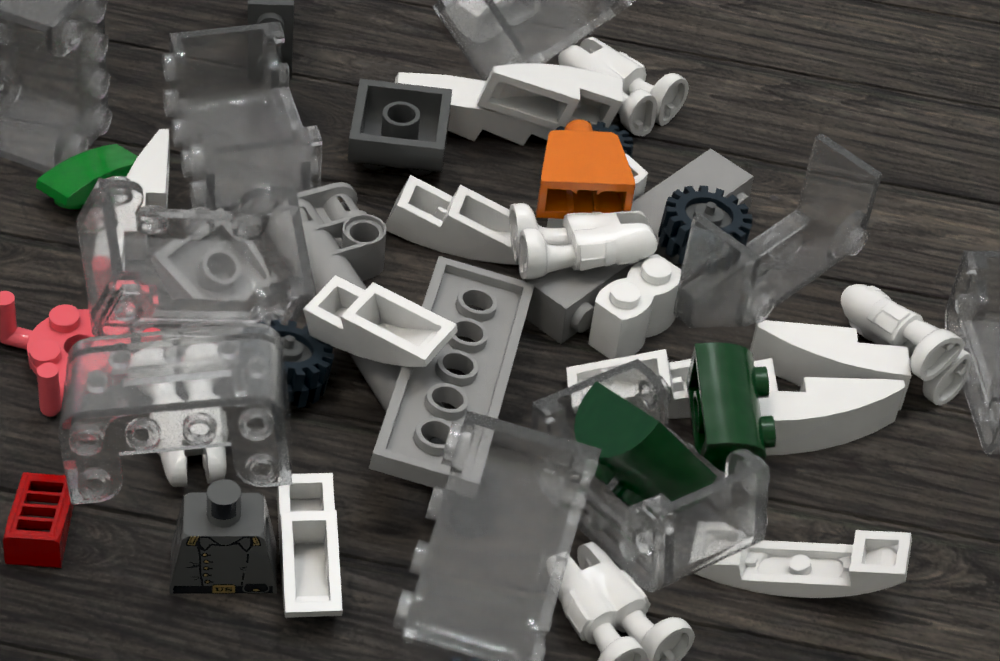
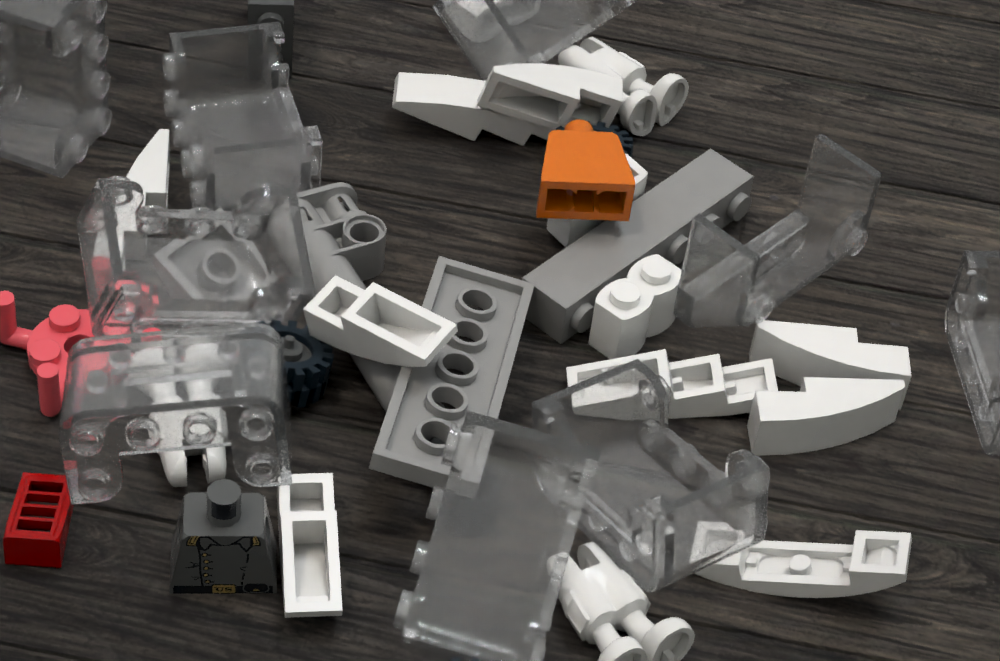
(74, 178): green slope -> none
(400, 126): dark grey brick -> none
(454, 225): white slope -> none
(581, 243): white piece -> none
(636, 450): dark green brick -> none
(718, 209): black wheel -> none
(725, 402): dark green brick -> none
(933, 352): white piece -> none

